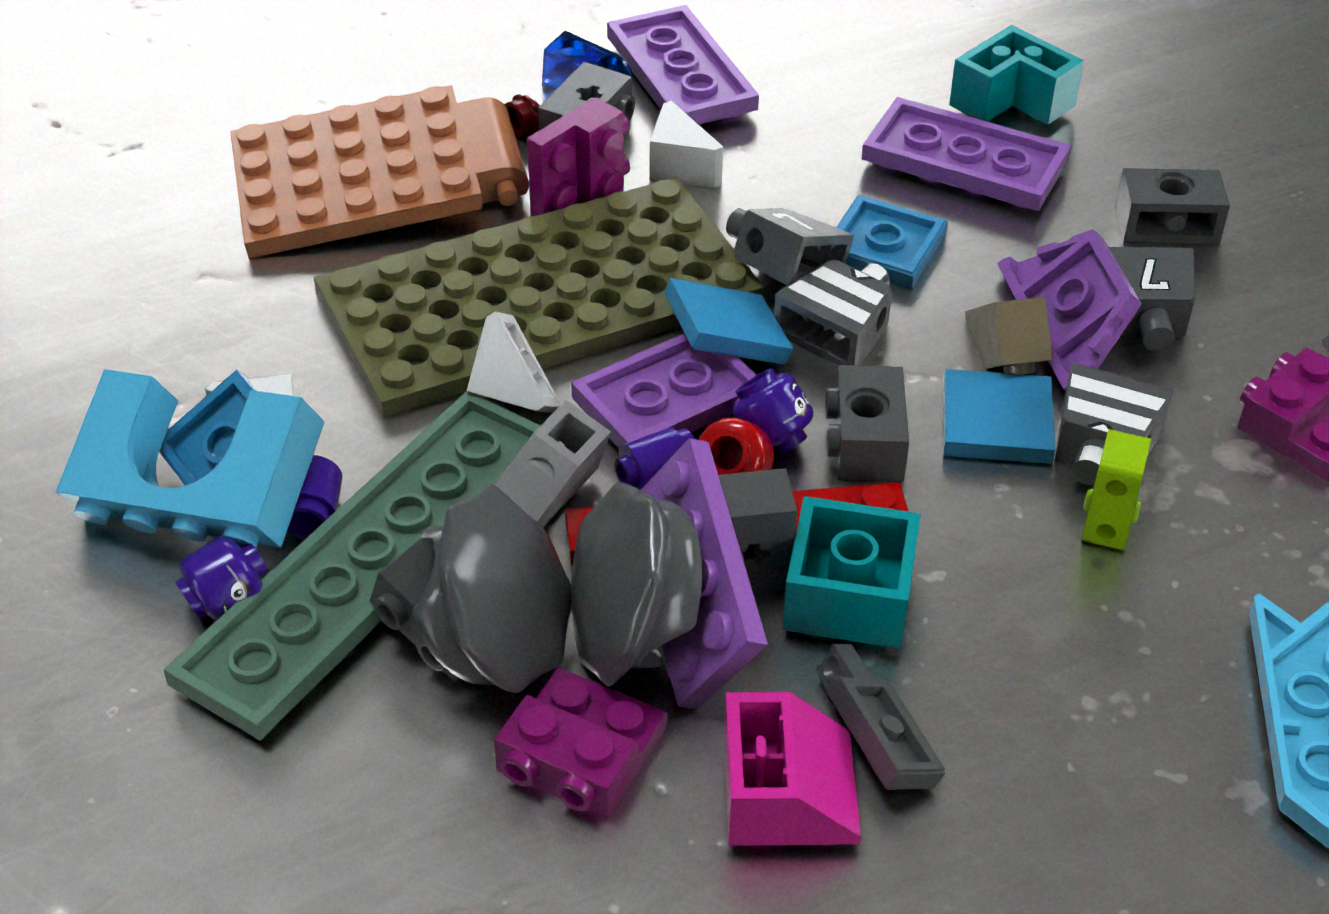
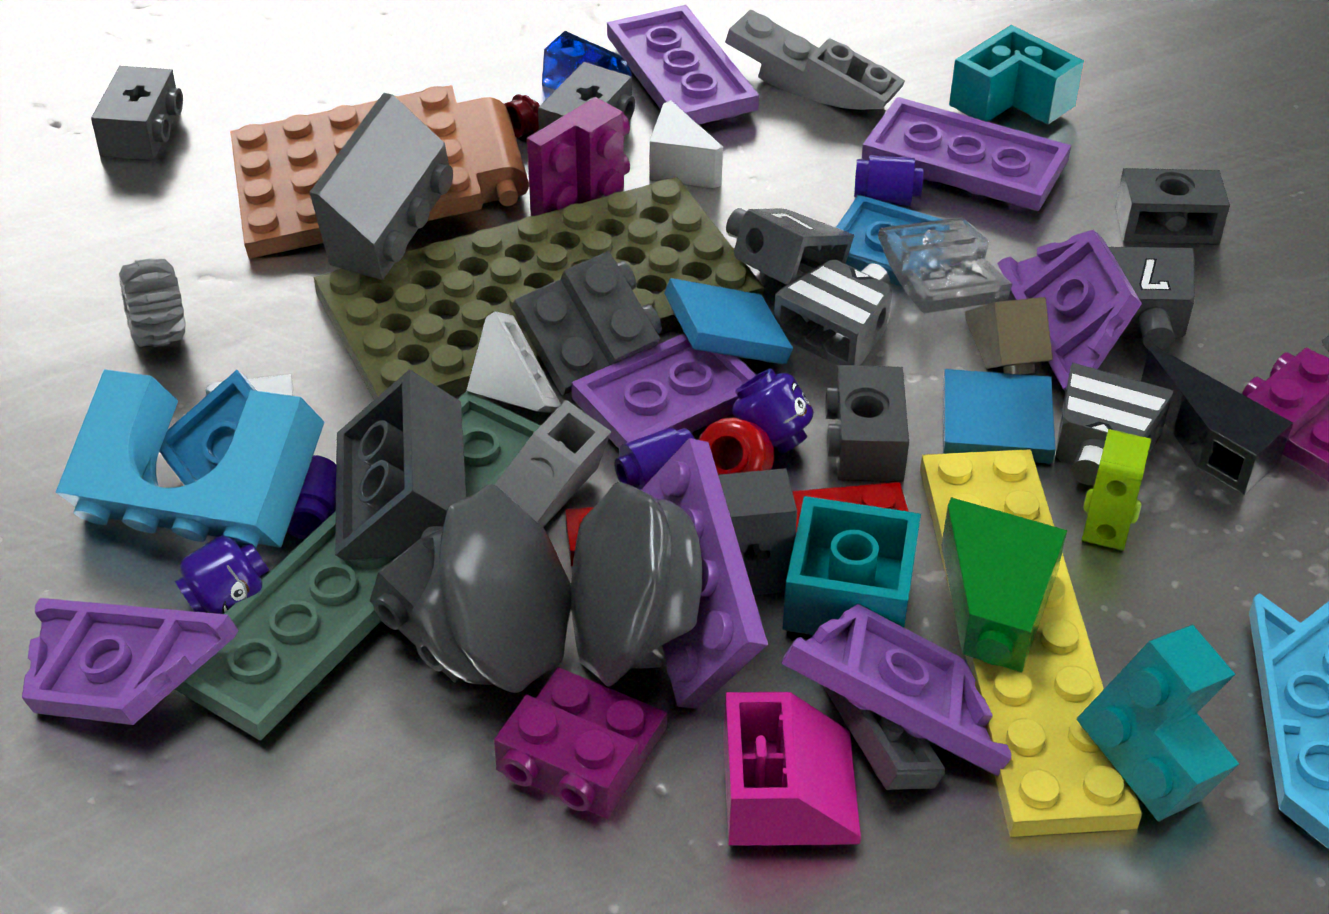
(115, 658): none -> medium lavender wing
(136, 112): none -> dark grey brick
(152, 302): none -> light grey gear
(380, 189): none -> slope
(398, 469): none -> dark grey slope
(587, 320): none -> dark grey plate
(822, 74): none -> light grey slope
(888, 179): none -> dark purple brick
(903, 680): none -> medium lavender wing
(943, 264): none -> clear slope
(998, 579): none -> green slope
(1055, 770): none -> light yellow plate
(1152, 724): none -> teal brick
(1216, 424): none -> black slope

